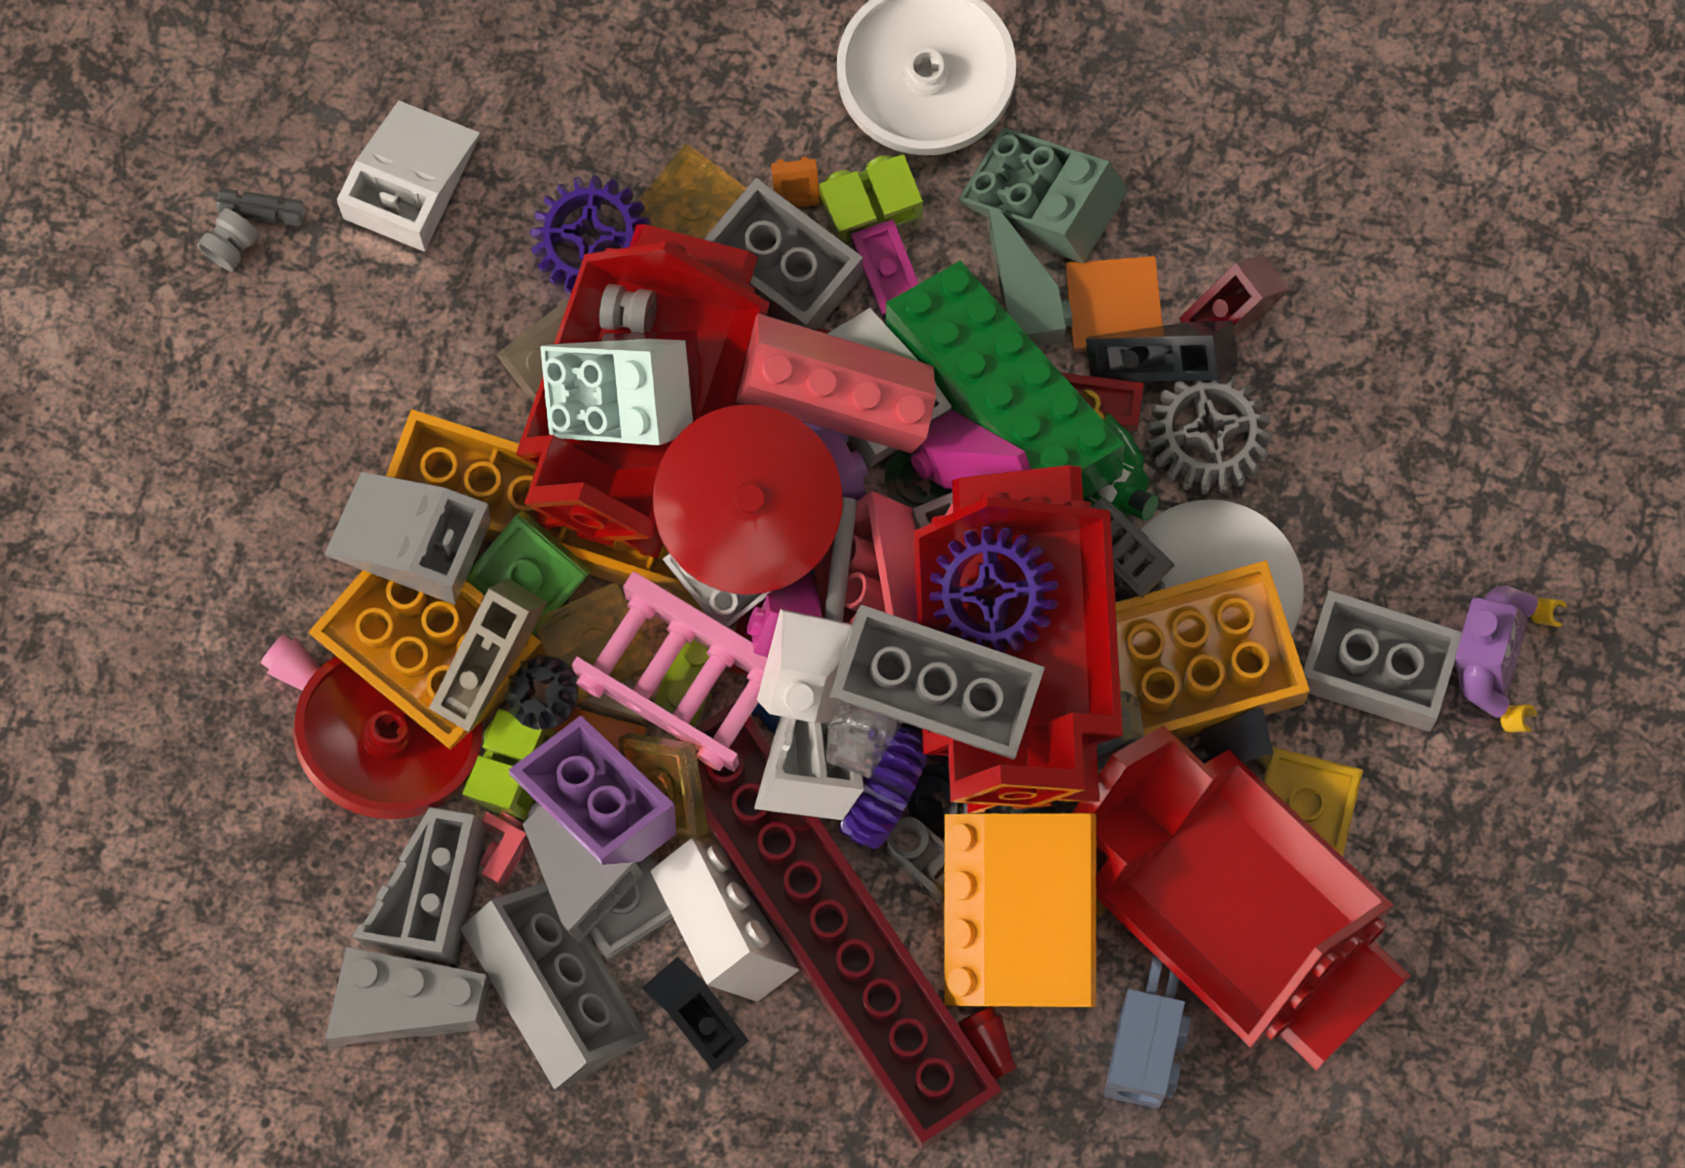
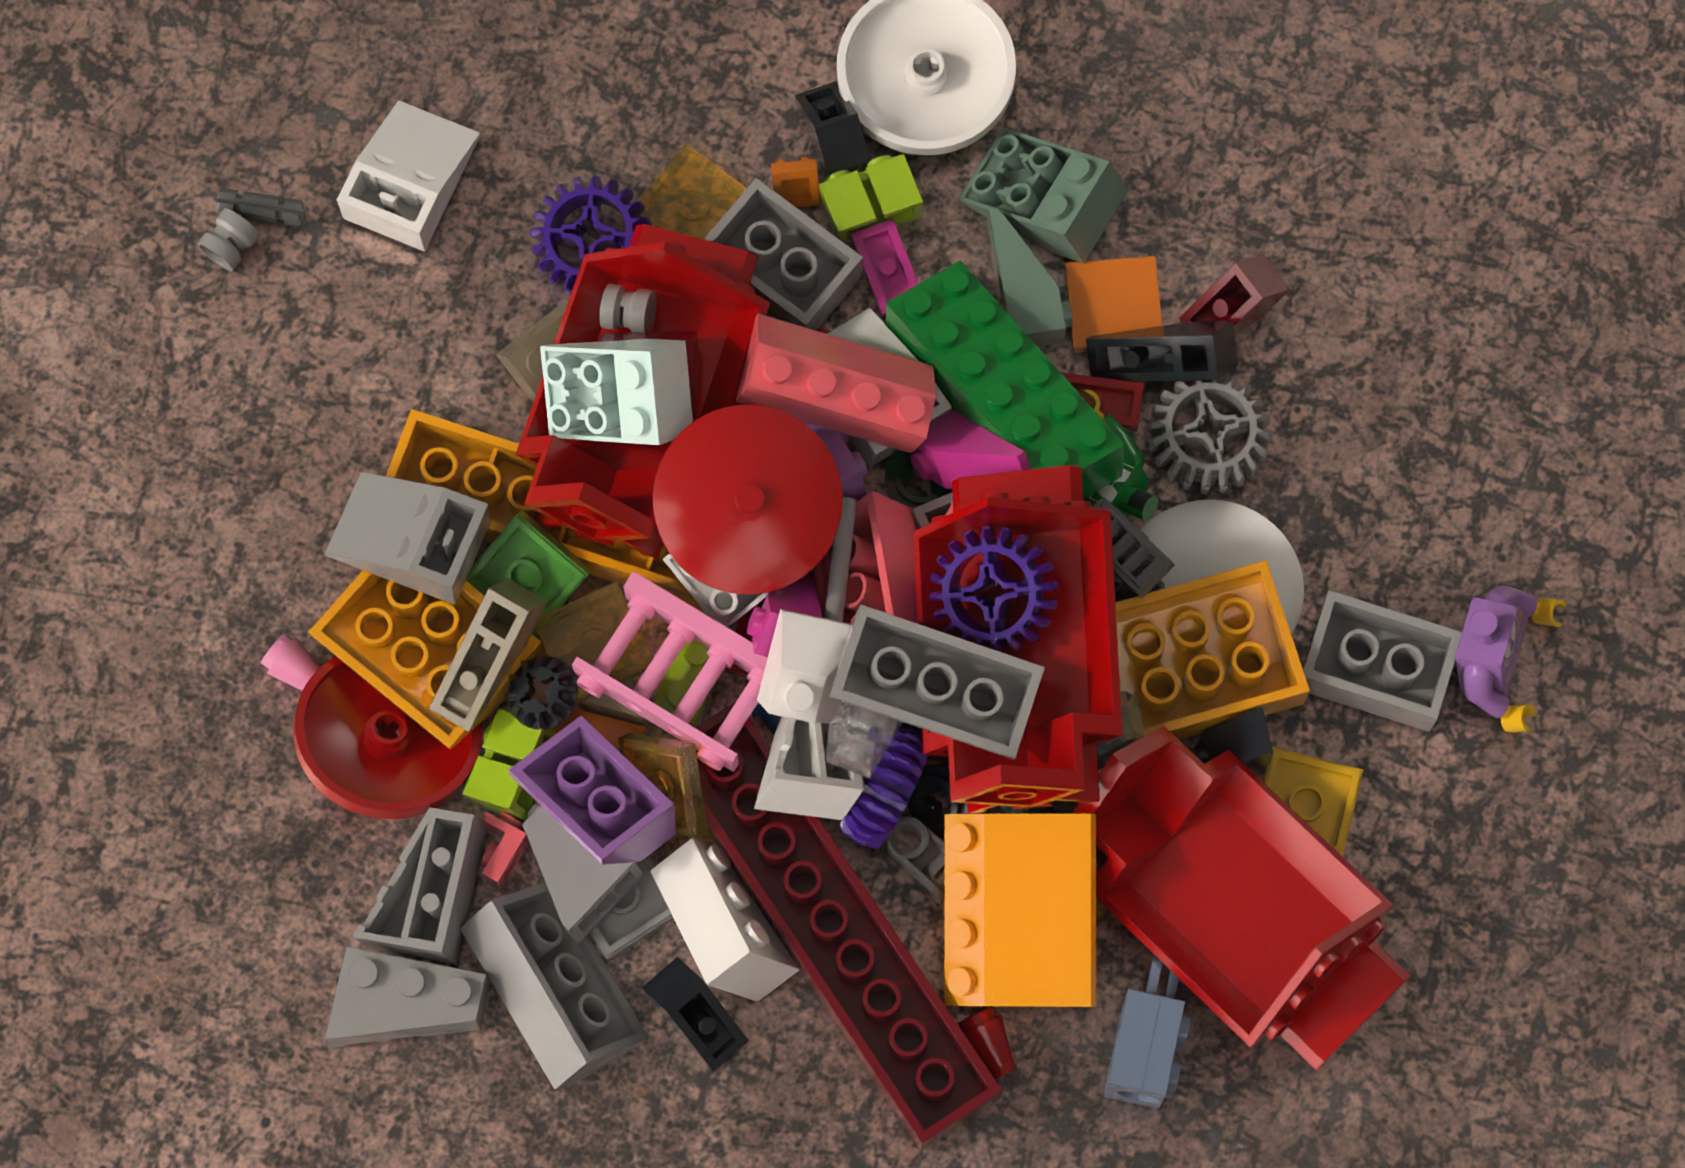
(833, 128): none -> black slope

